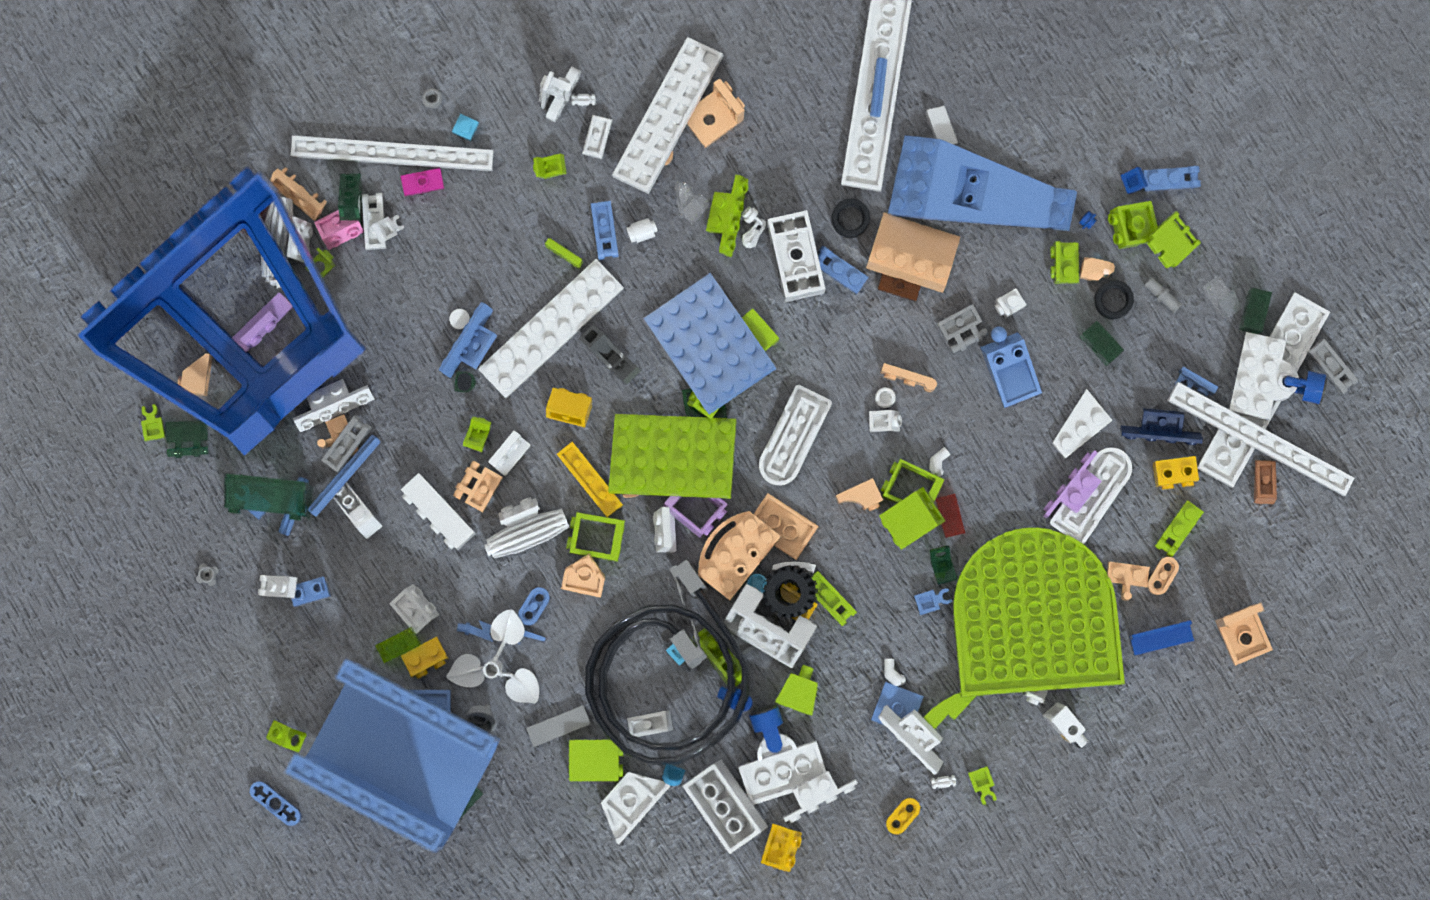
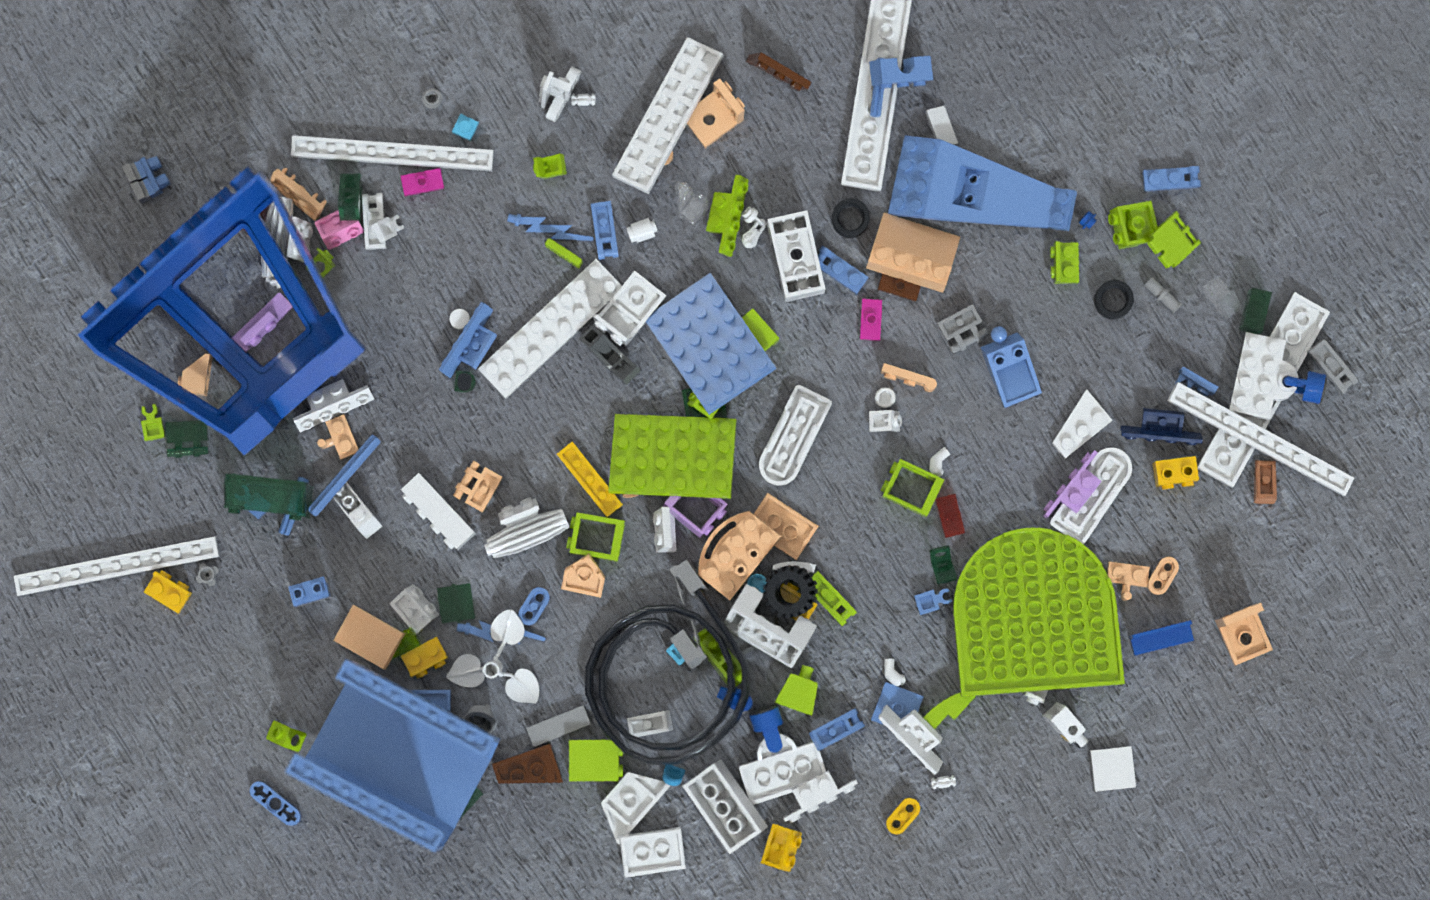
(116, 566): none -> white plate
(143, 179): none -> medium blue hips
(167, 591): none -> yellow bracket
(277, 586): white plate -> none
(346, 444): light grey plate -> none
(369, 637): none -> light nougat tile
(456, 603): none -> clear green piece
(477, 433): lime bracket -> none
(509, 453): white bracket -> none
(529, 767): none -> reddish brown wing
(537, 227): none -> medium blue piece
(569, 407): yellow brick -> none
(597, 136): white plate -> none
(629, 309): none -> white bracket
(652, 852): none -> white tile
(778, 71): none -> reddish brown wing
(836, 730): none -> medium blue plate
(864, 494): light nougat arch -> none
(871, 319): none -> dark pink plate
(911, 518): lime panel -> none
(915, 71): none -> medium blue arch
(981, 781): lime plate -> none
(1009, 303): white bracket -> none
(1095, 269): light nougat rock -> none
(1101, 343): clear green brick -> none
(1112, 768): none -> white tile
(1134, 180): blue plate -> none
(1179, 528): lime plate -> none

